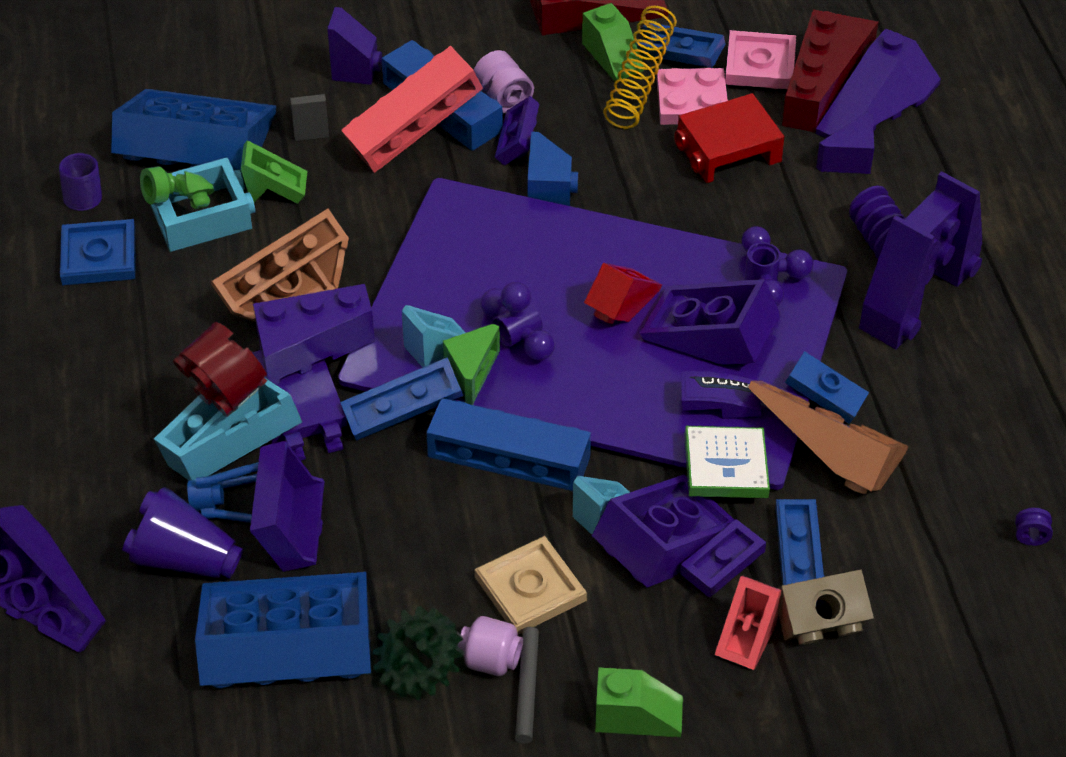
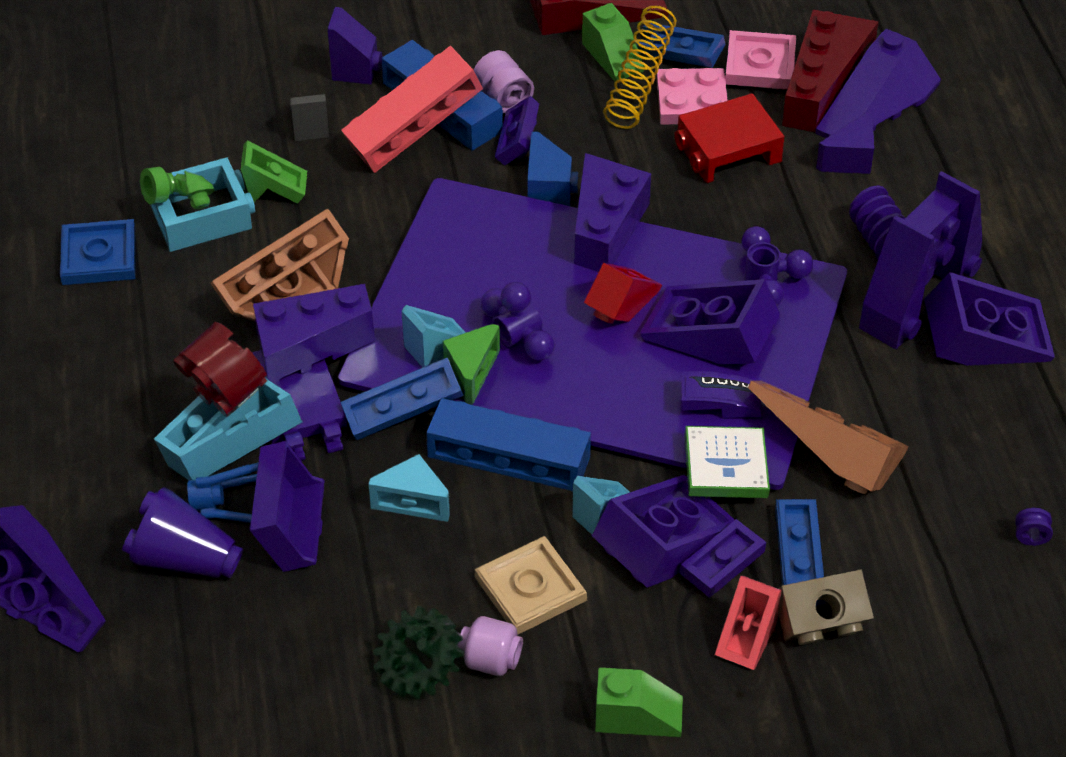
(80, 181): dark purple piece -> none
(188, 128): blue slope -> none
(283, 629): blue slope -> none
(410, 490): none -> medium azure slope
(527, 685): dark grey bar -> none
(608, 210): none -> dark purple wedge
(826, 387): blue plate -> none
(986, 324): none -> dark purple slope

